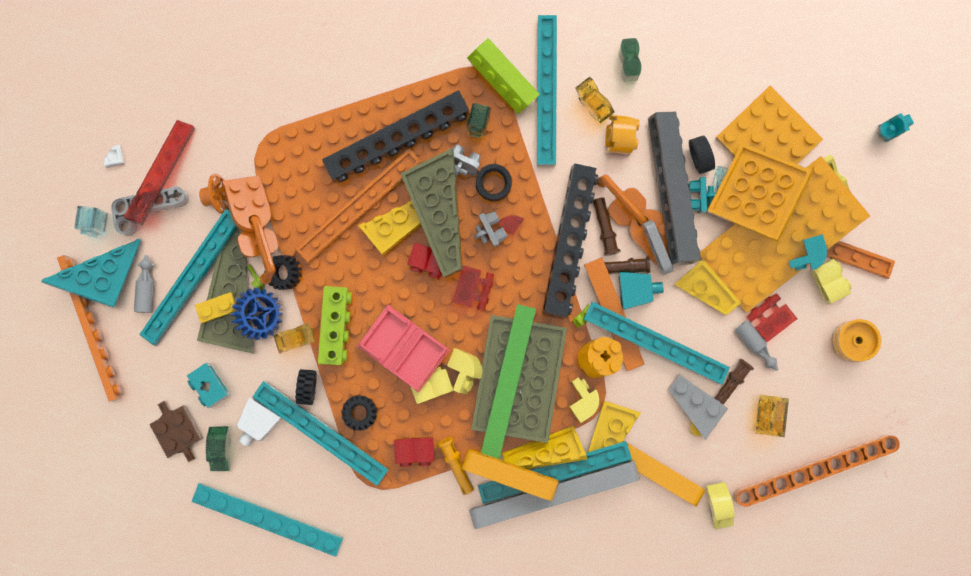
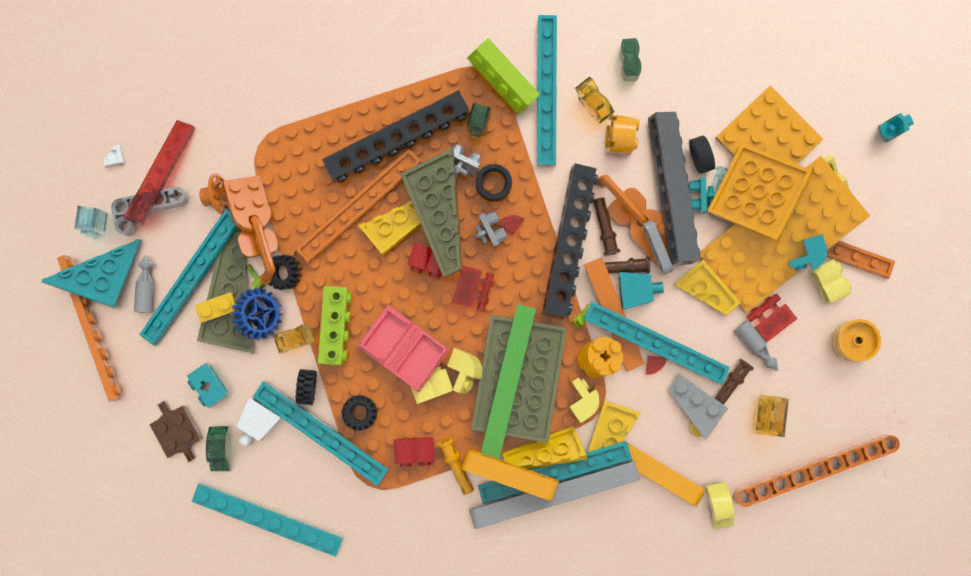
(654, 364): none -> clear red tile

